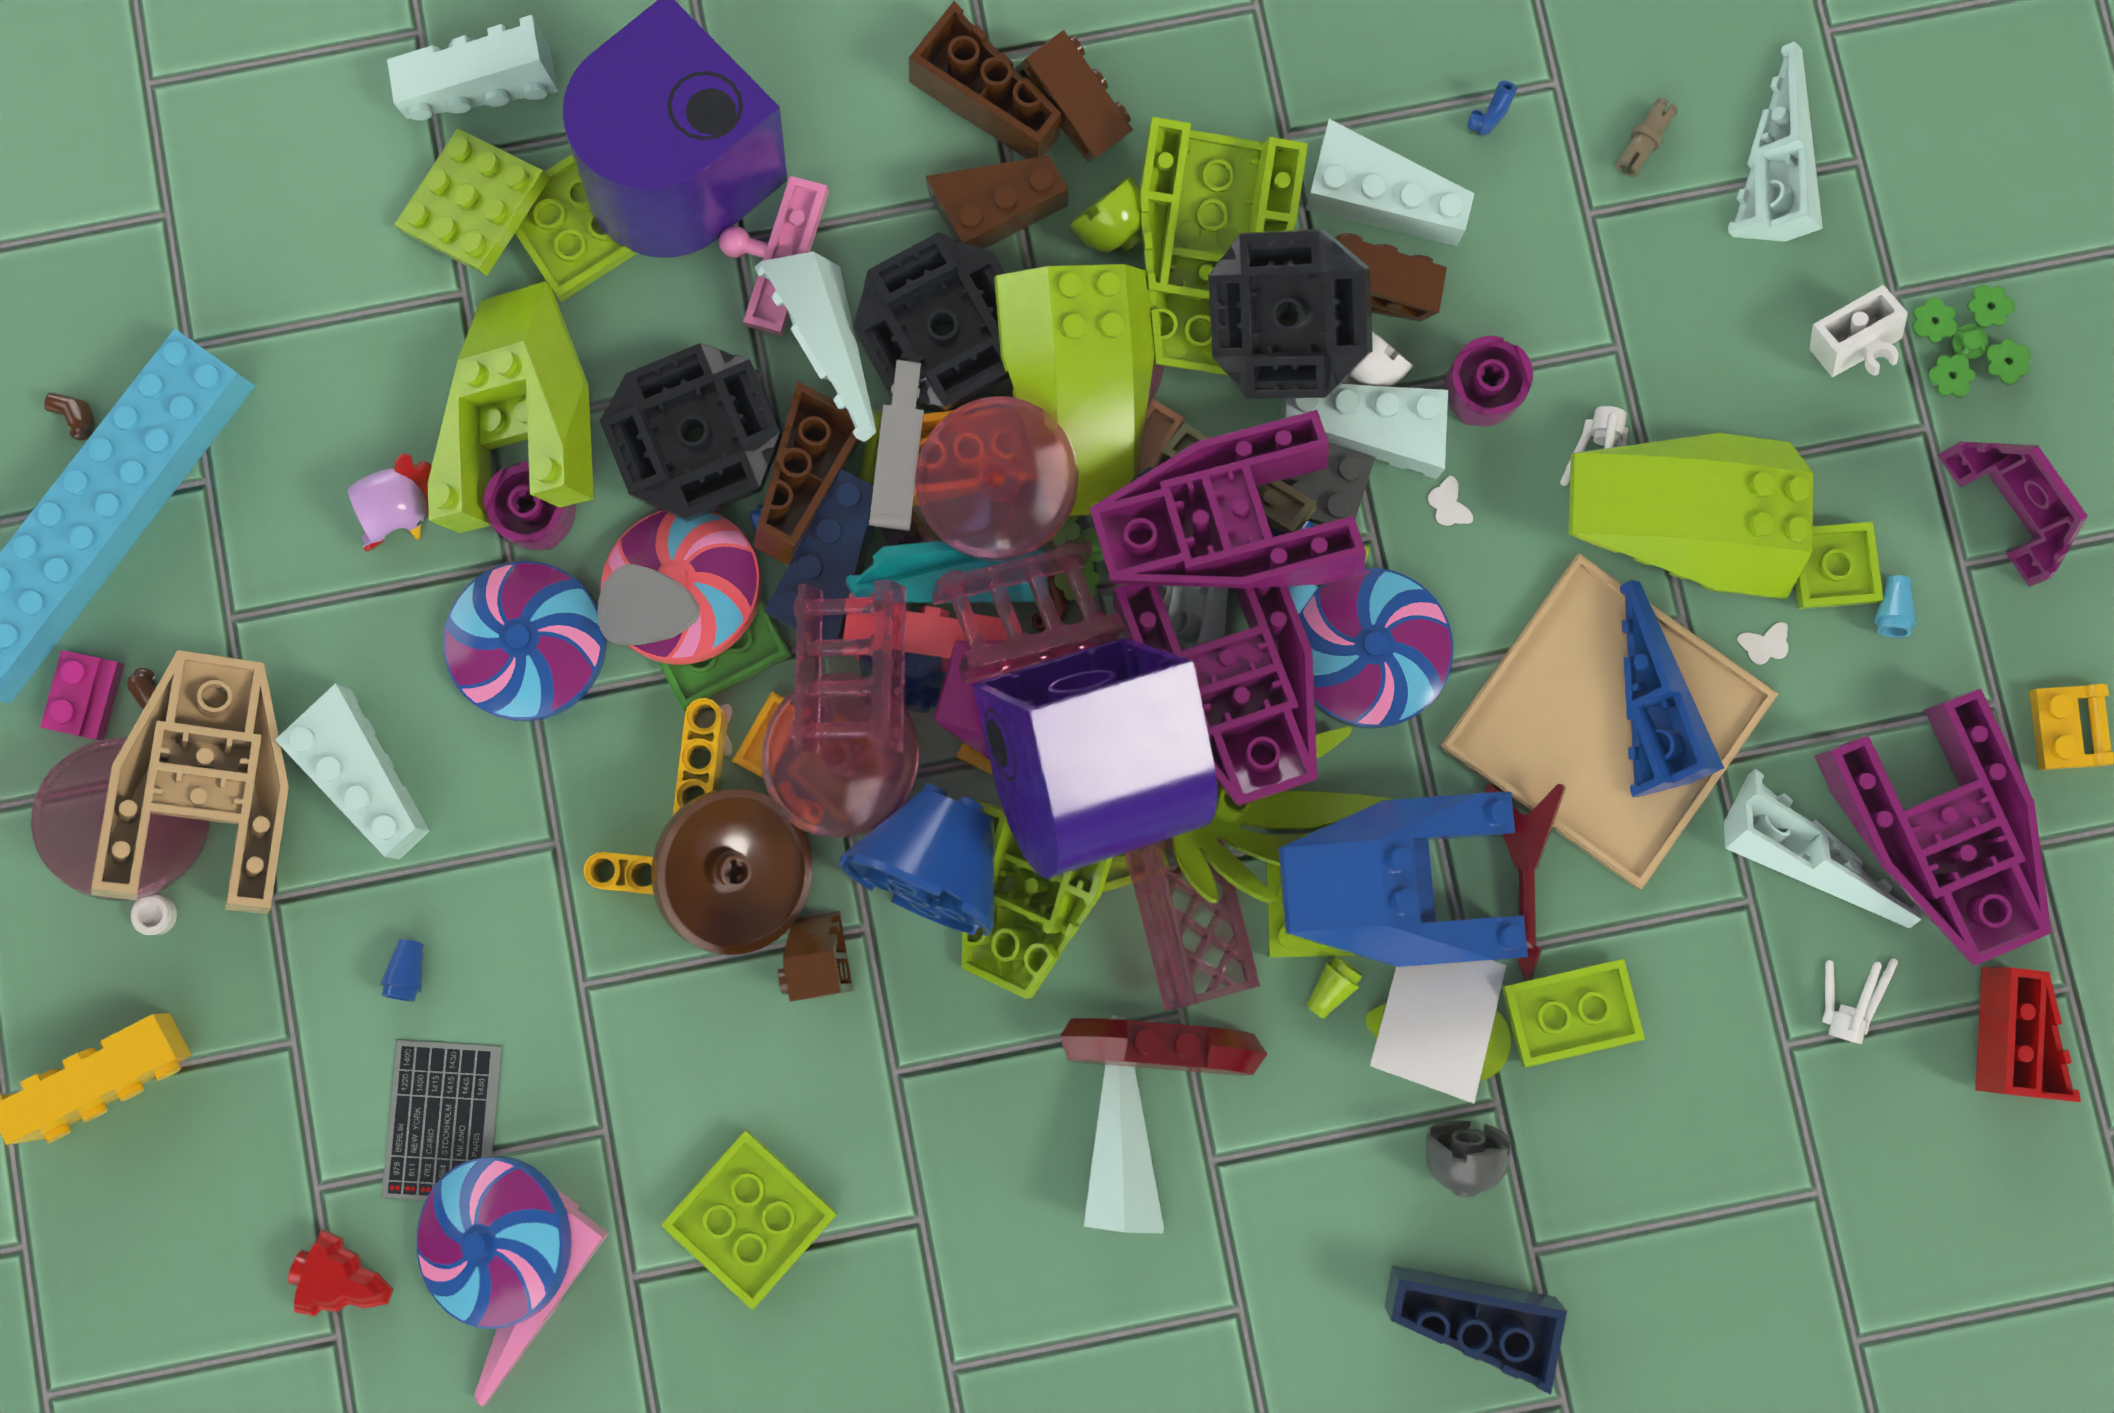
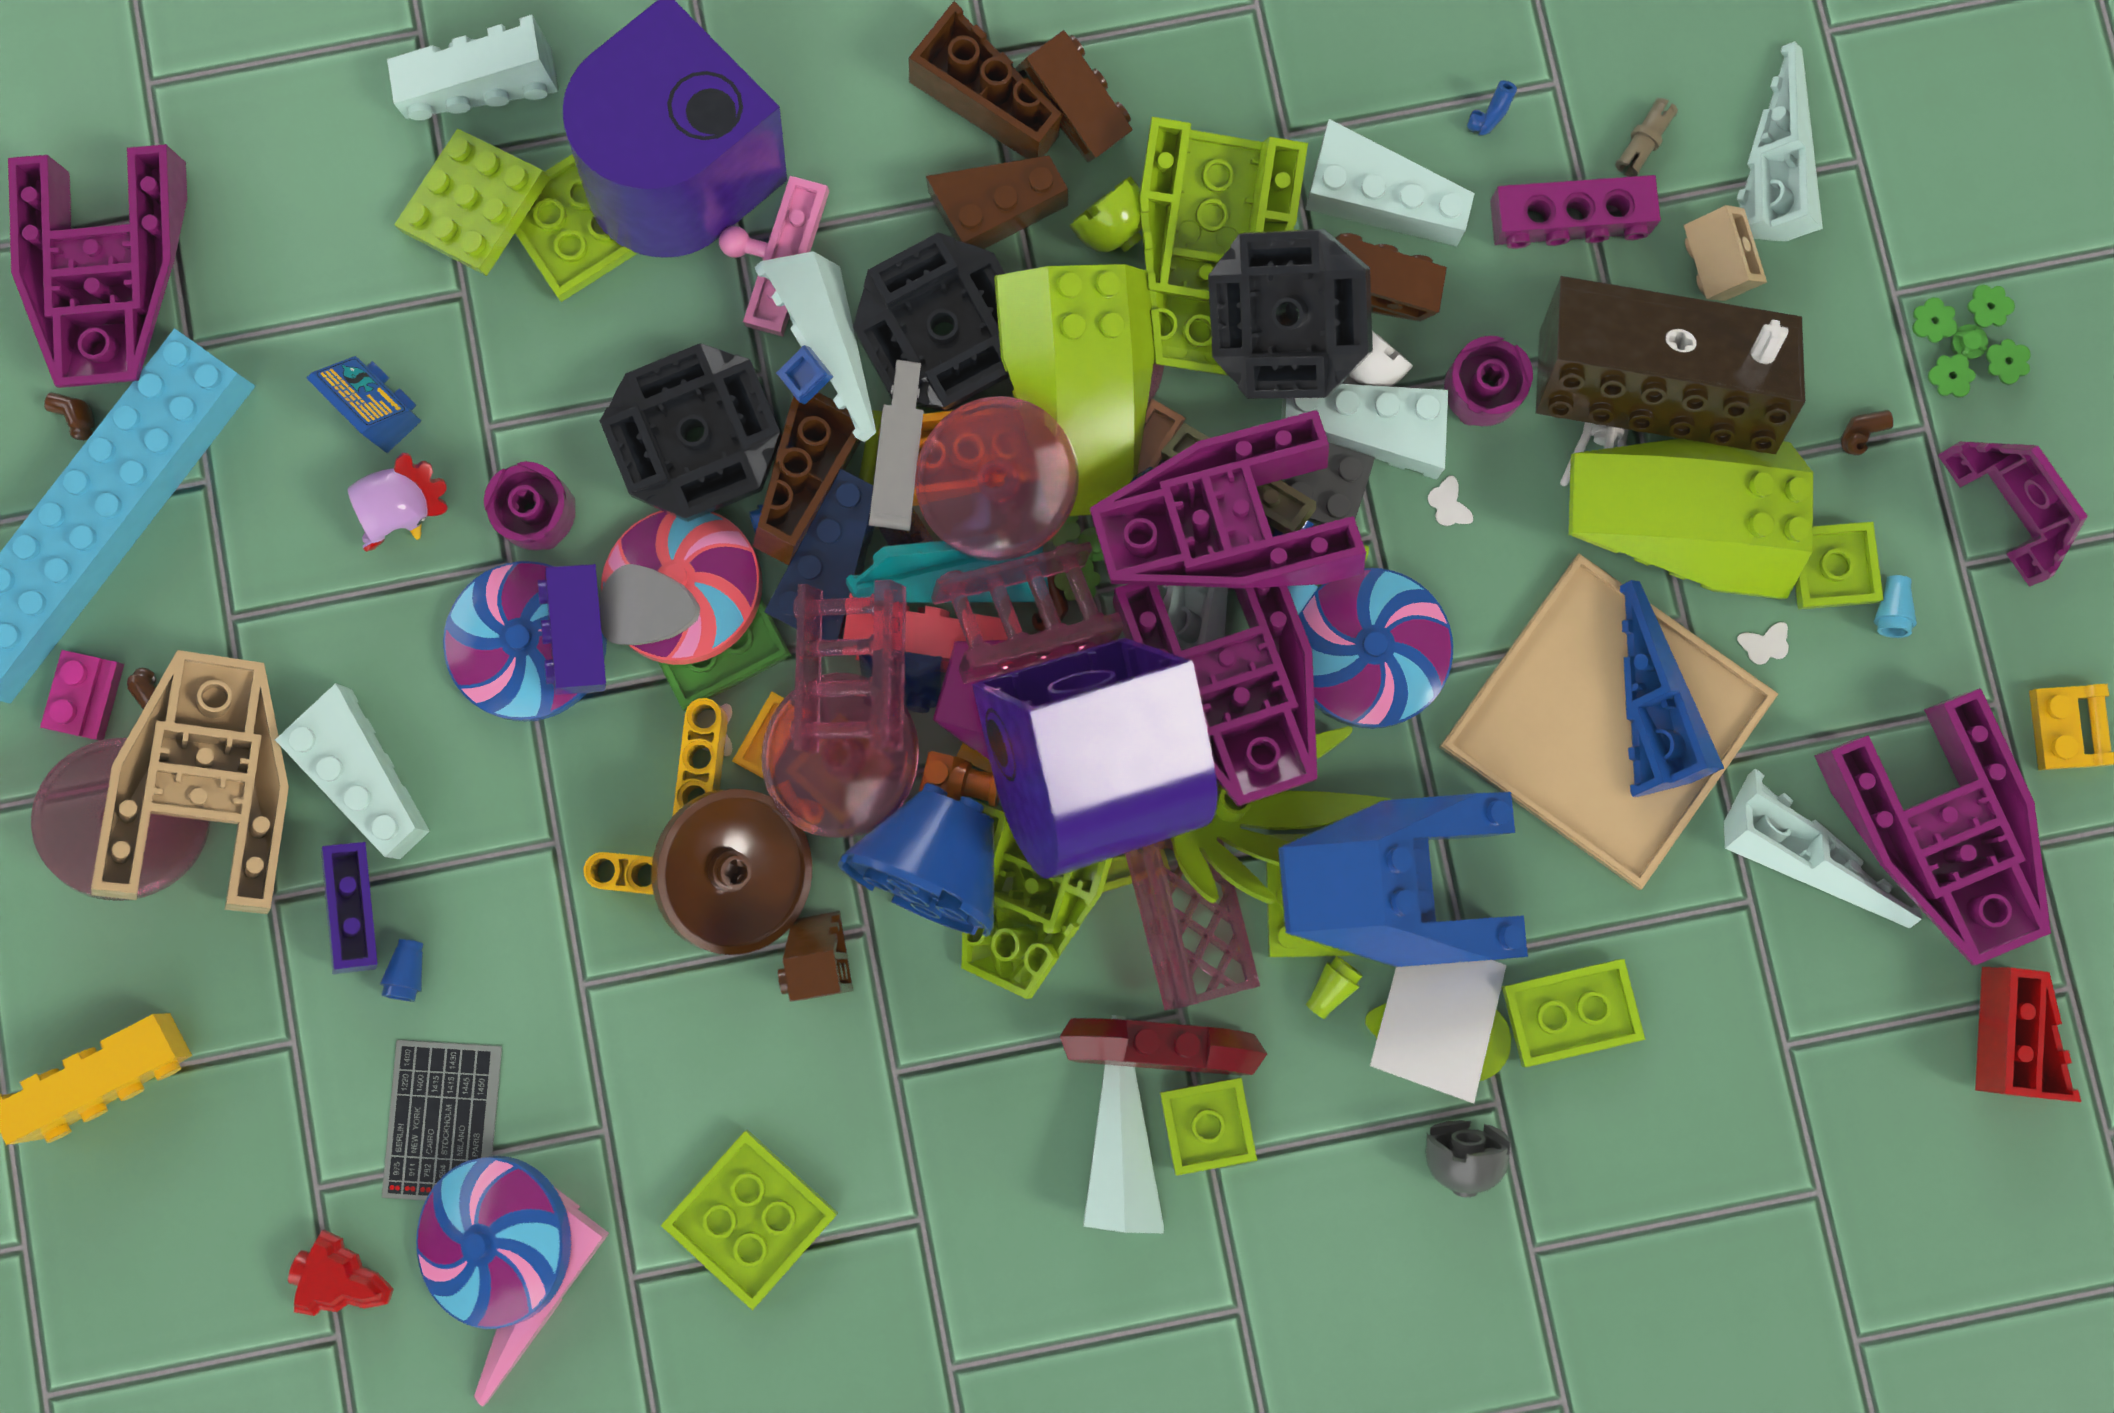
(100, 287): none -> magenta wedge
(153, 915): white tile -> none
(349, 908): none -> dark purple brick
(367, 401): none -> slope
(508, 387): lime wedge -> none
(573, 629): none -> dark purple brick
(804, 374): none -> blue tile
(958, 778): none -> orange connector
(1208, 1126): none -> lime plate
(1482, 1320): dark blue wedge -> none
(1526, 850): dark red piece -> none
(1633, 196): none -> magenta brick
(1670, 365): none -> dark brown piece
(1724, 253): none -> tan brick
(1852, 1022): white plant -> none
(1860, 333): white brick -> none
(1860, 428): none -> reddish brown arm

